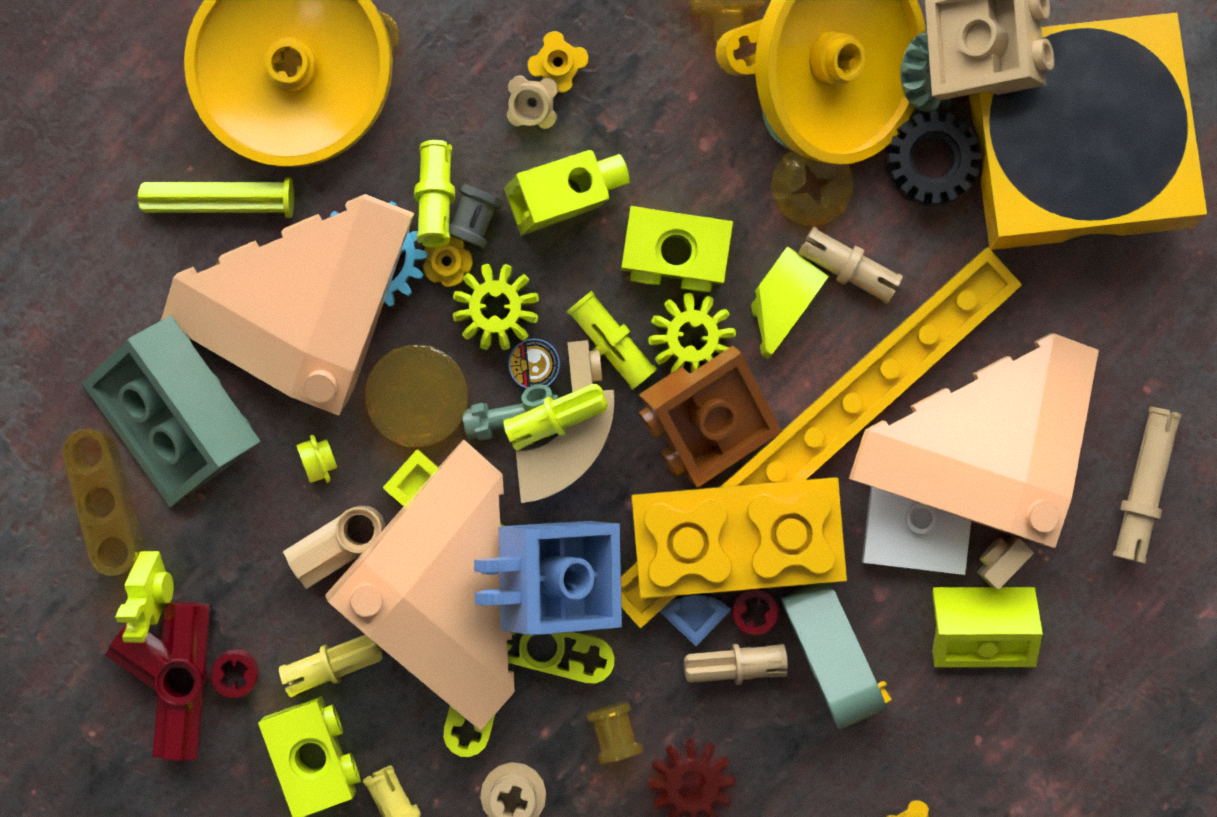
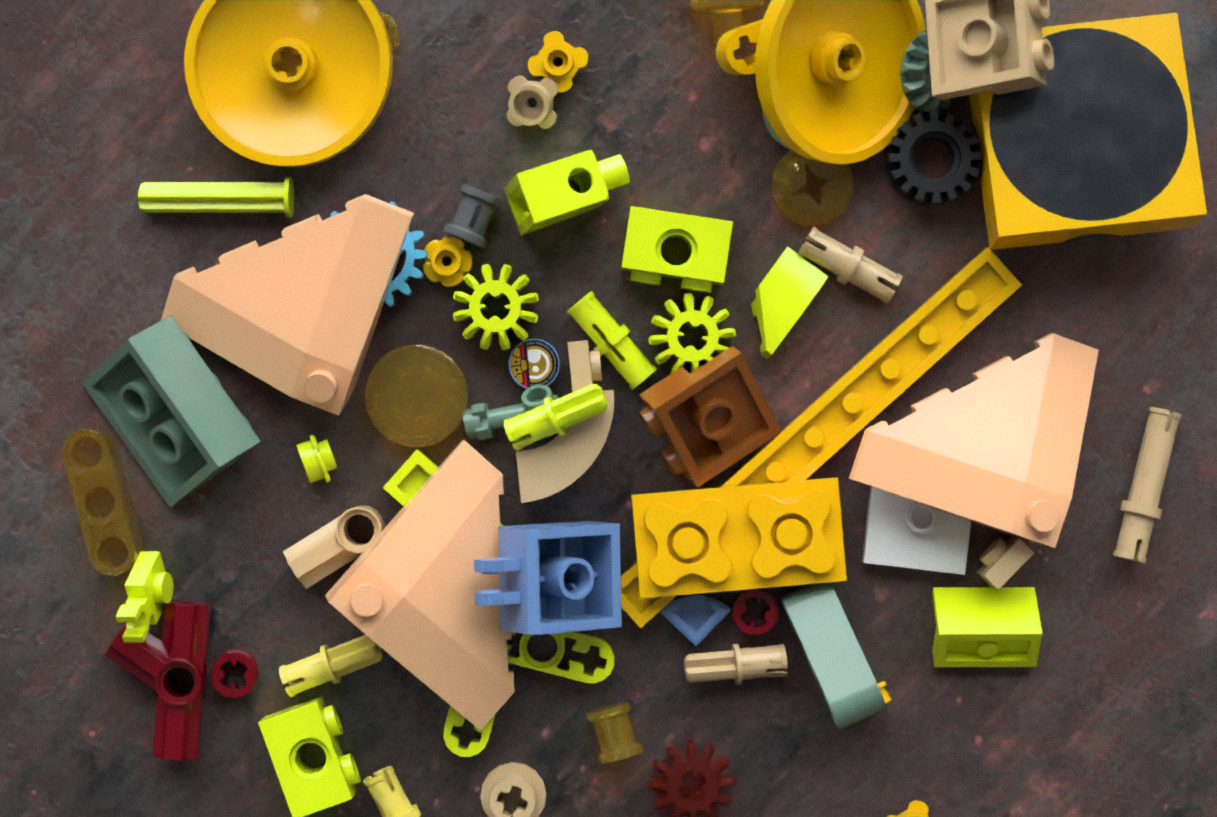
(434, 193): neon yellow pin -> none

